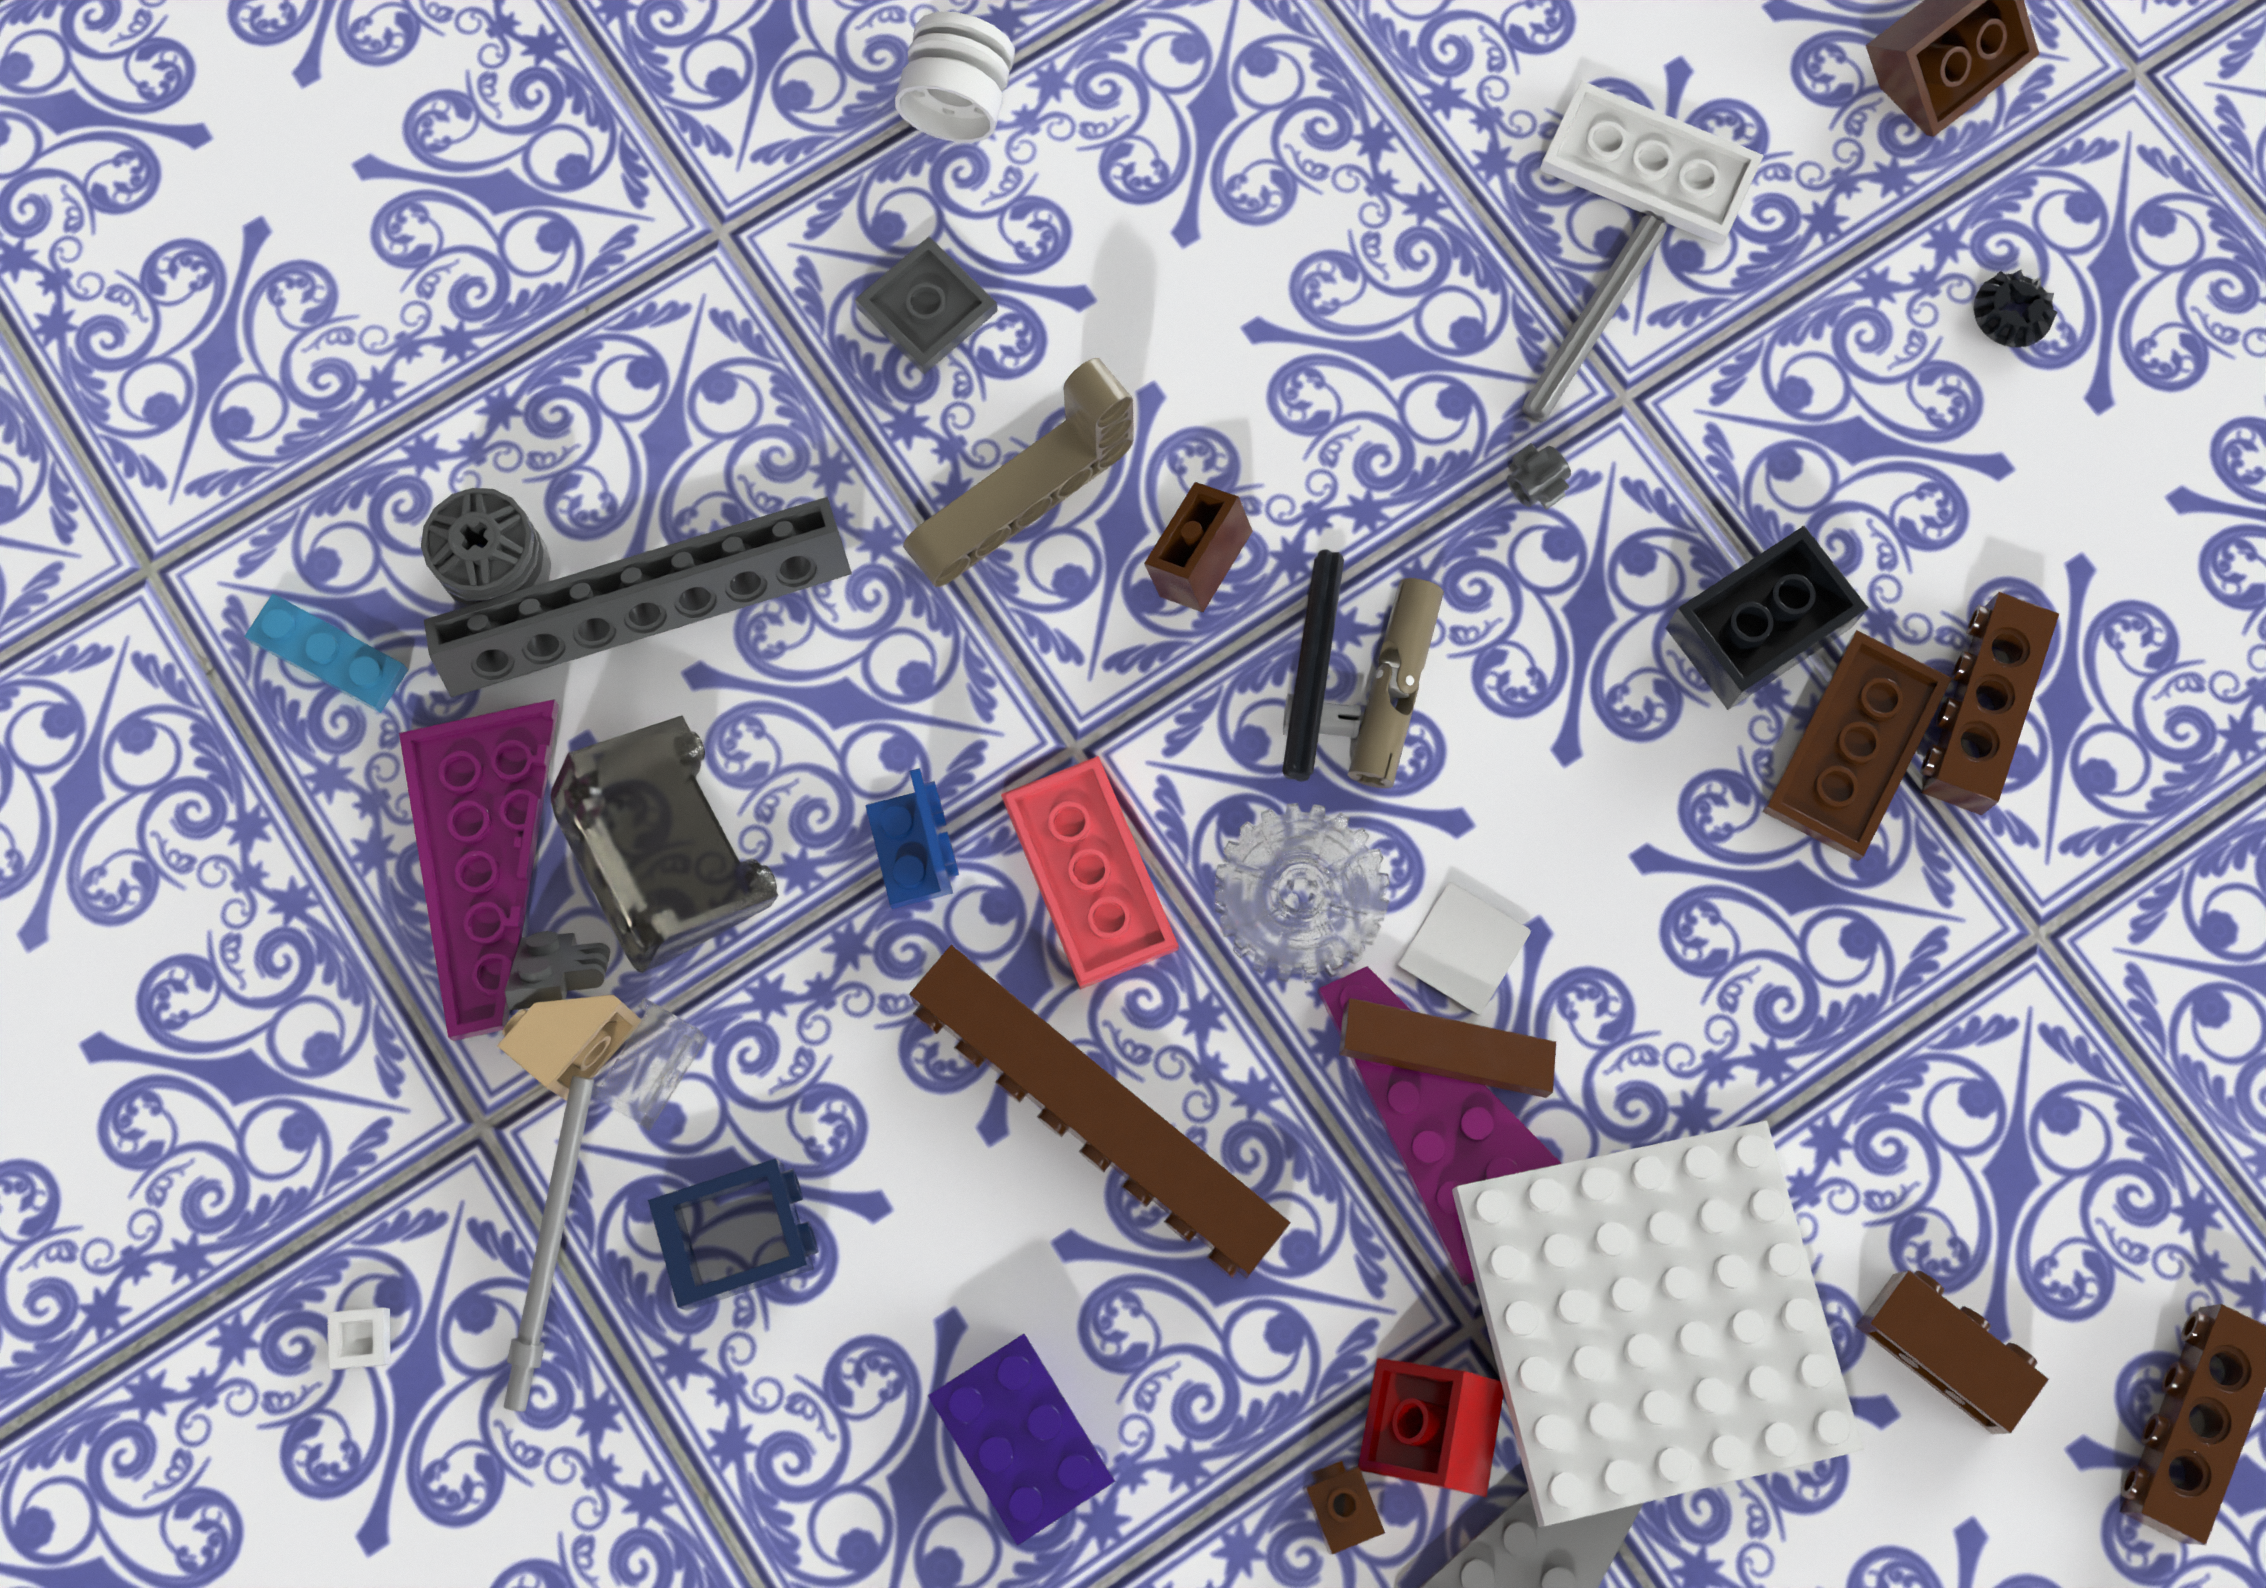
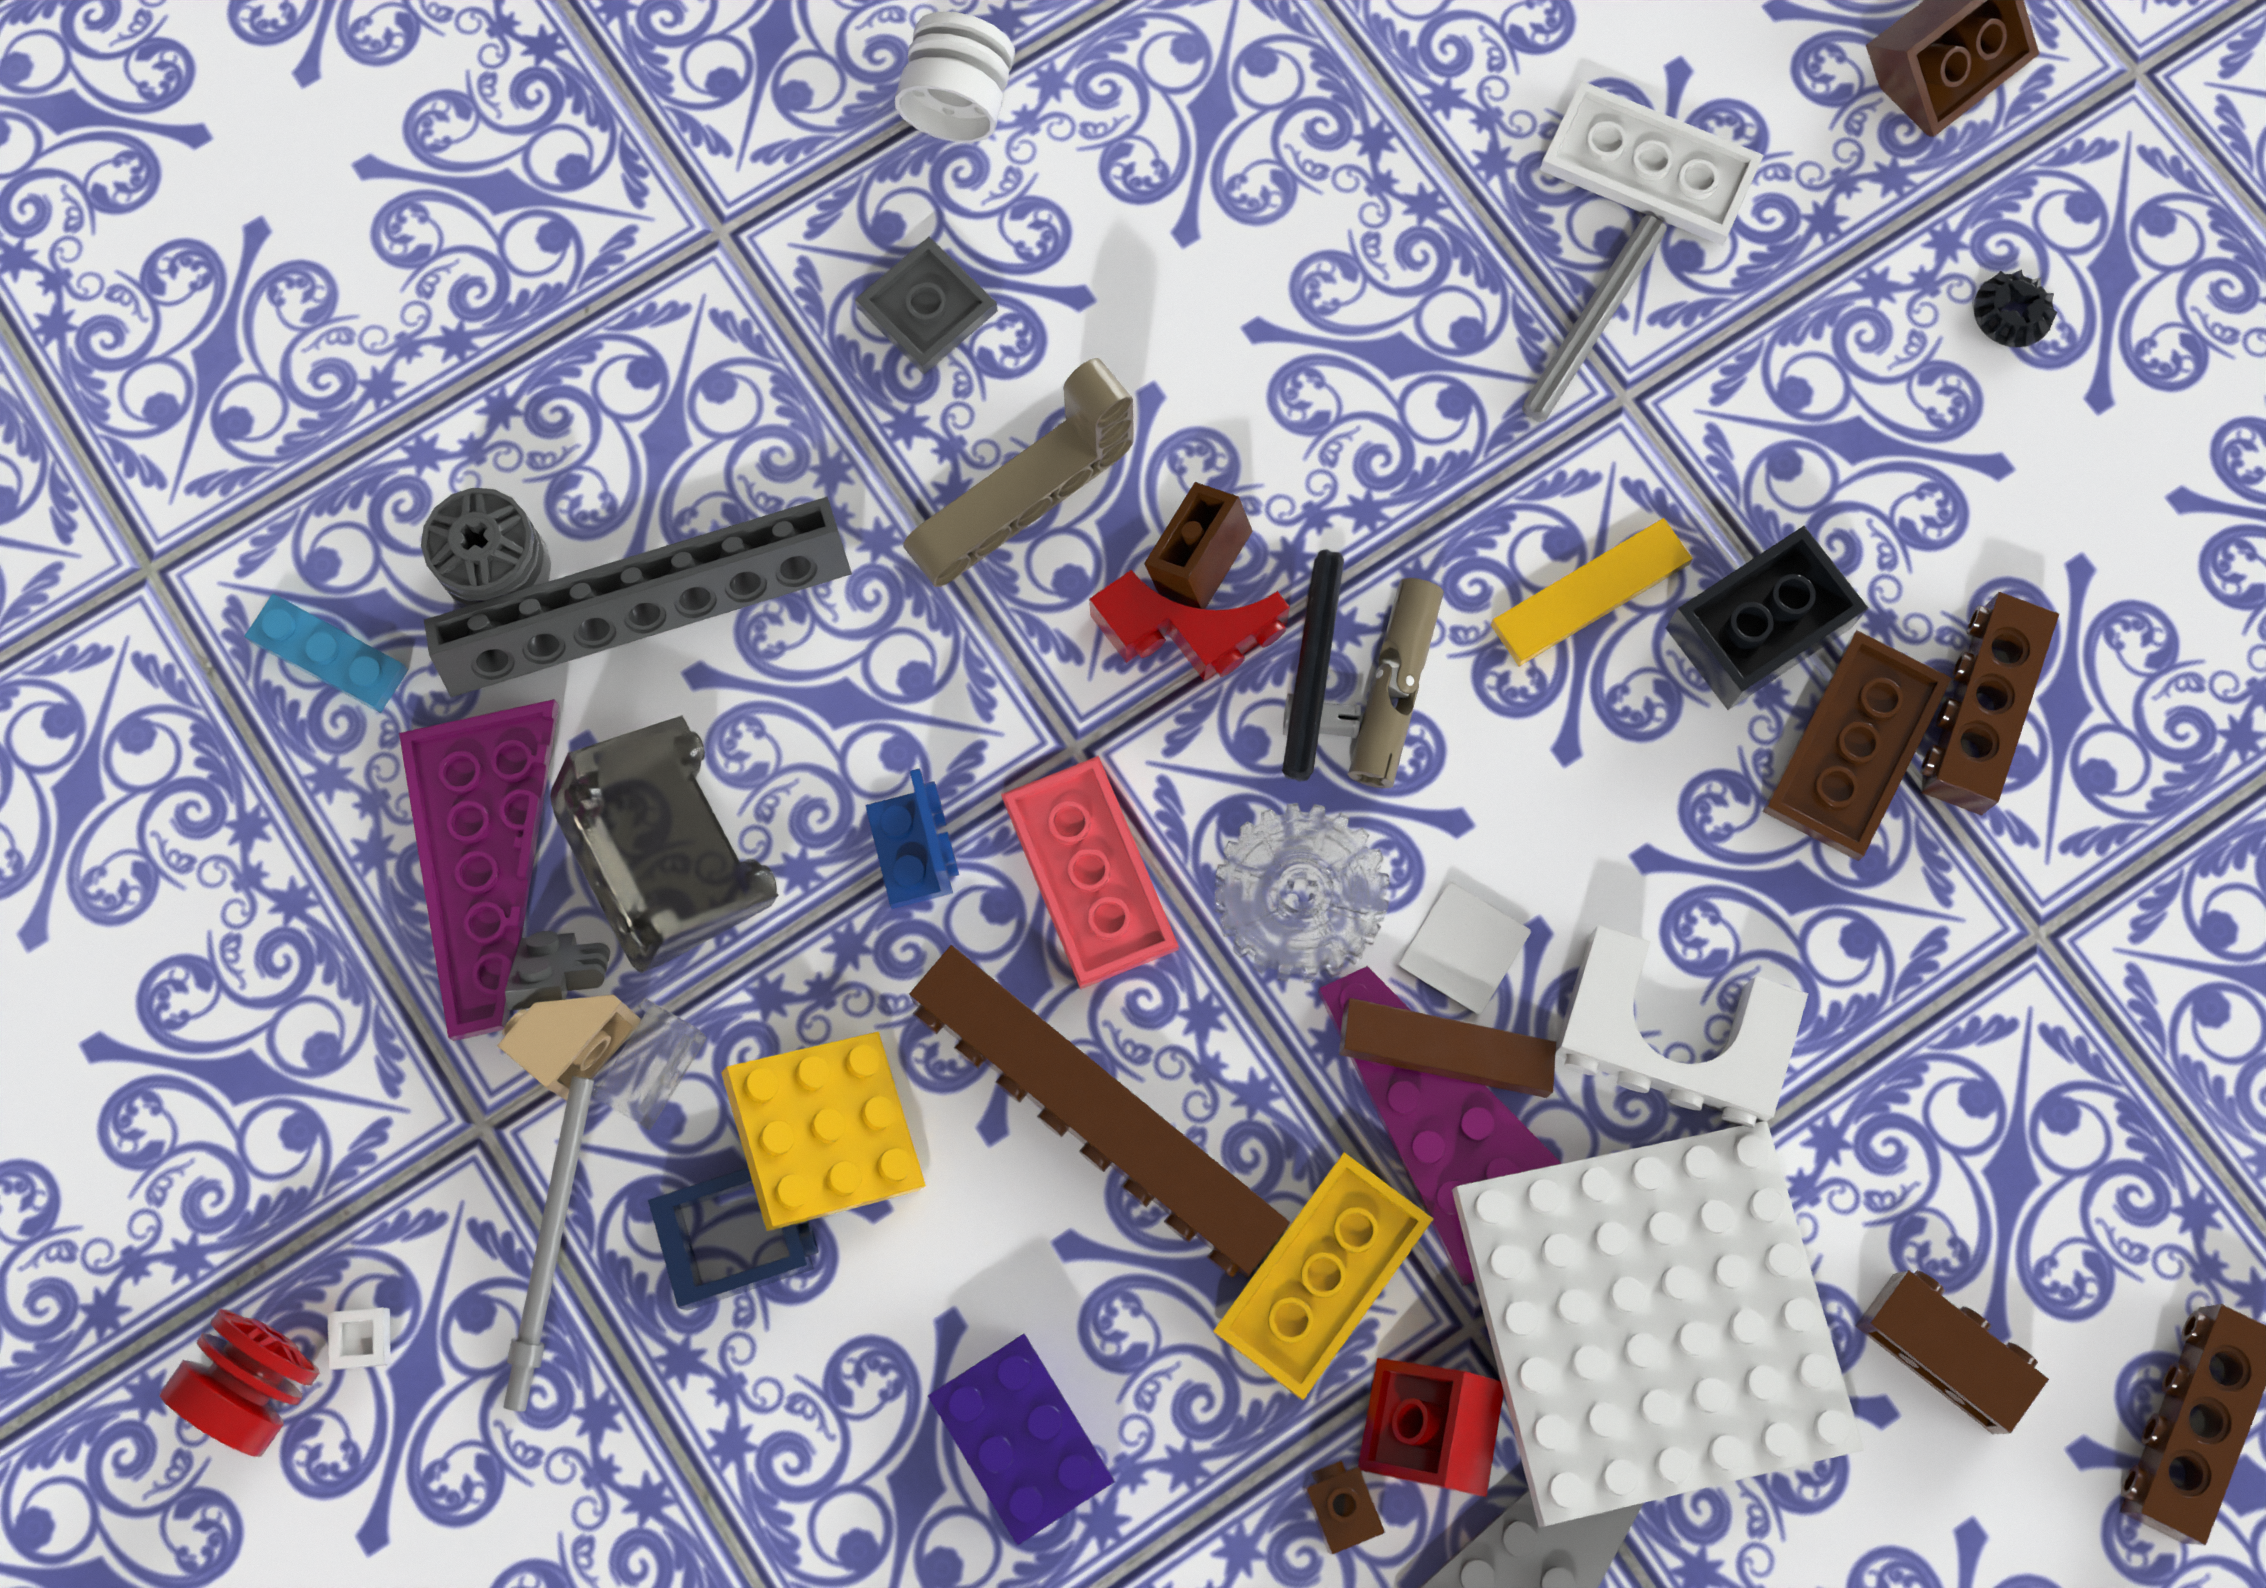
(234, 1392): none -> red wheel
(822, 1130): none -> yellow plate
(1211, 640): none -> red arch
(1323, 1276): none -> yellow plate
(1538, 476): dark grey gear -> none
(1591, 592): none -> yellow tile
(1604, 1036): none -> white arch

